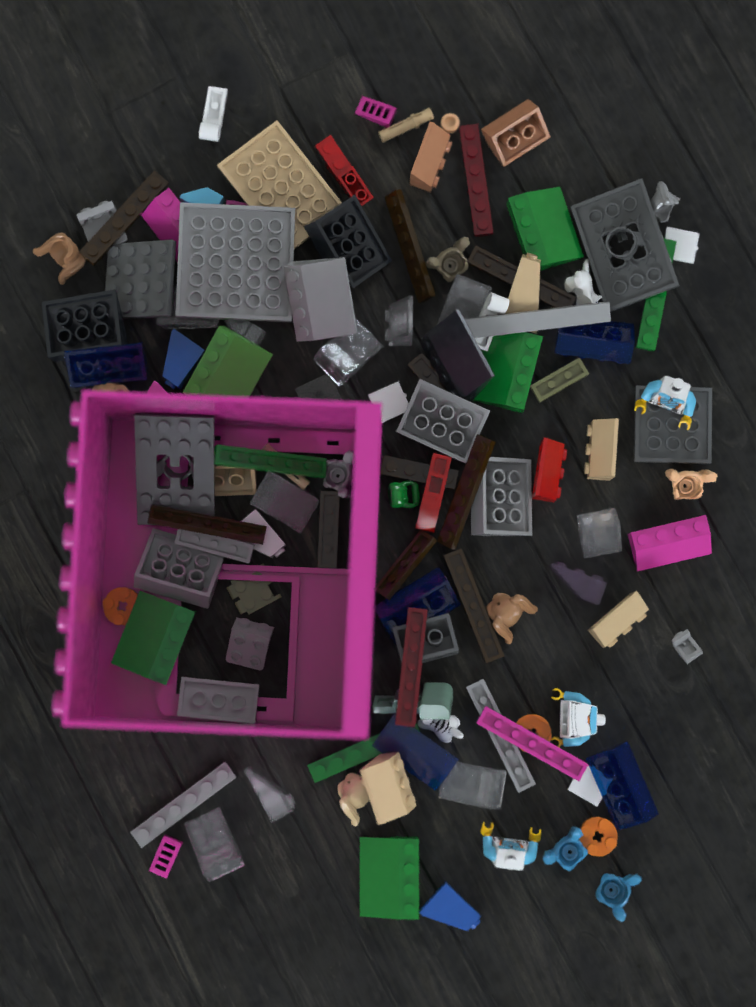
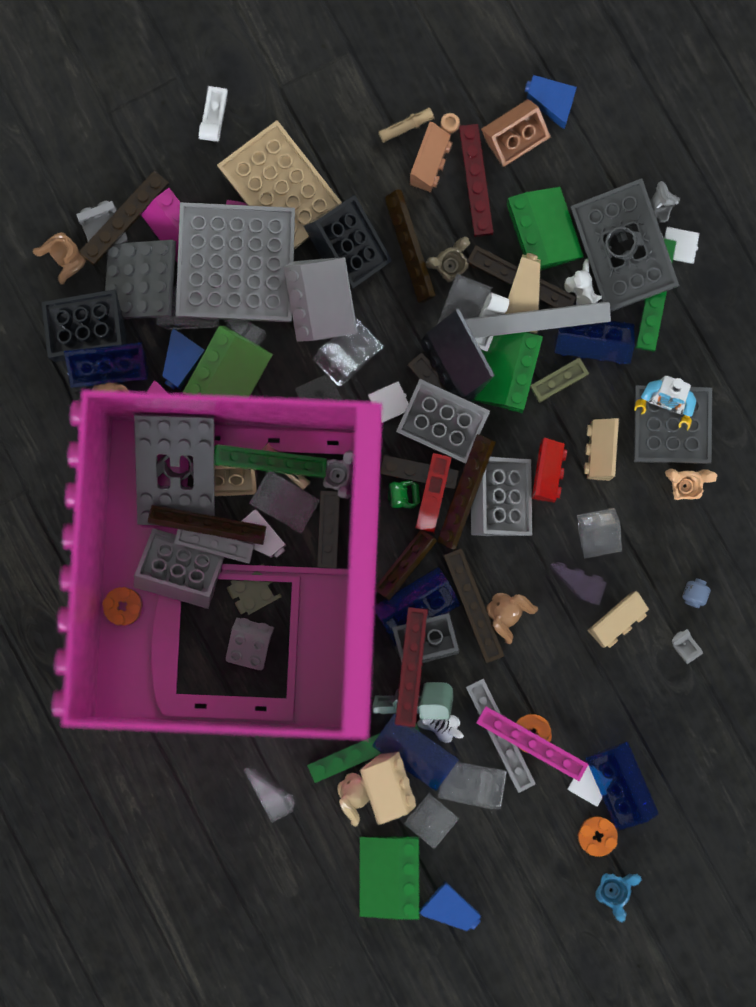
(152, 637): green slope -> none
(172, 841): dark pink slope -> none
(183, 804): light grey plate -> none
(202, 195): medium azure slope -> none
(214, 844): clear slope -> none
(218, 700): light grey plate -> none
(342, 170): red slope -> none
(378, 105): dark pink slope -> none
(400, 322): clear slope -> none
(431, 820): none -> clear plate
(509, 852): torso -> none
(551, 97): none -> blue slope
(561, 848): dark azure hair -> none
(577, 719): torso -> none
(671, 543): dark pink slope -> none
(696, 593): none -> sand blue head

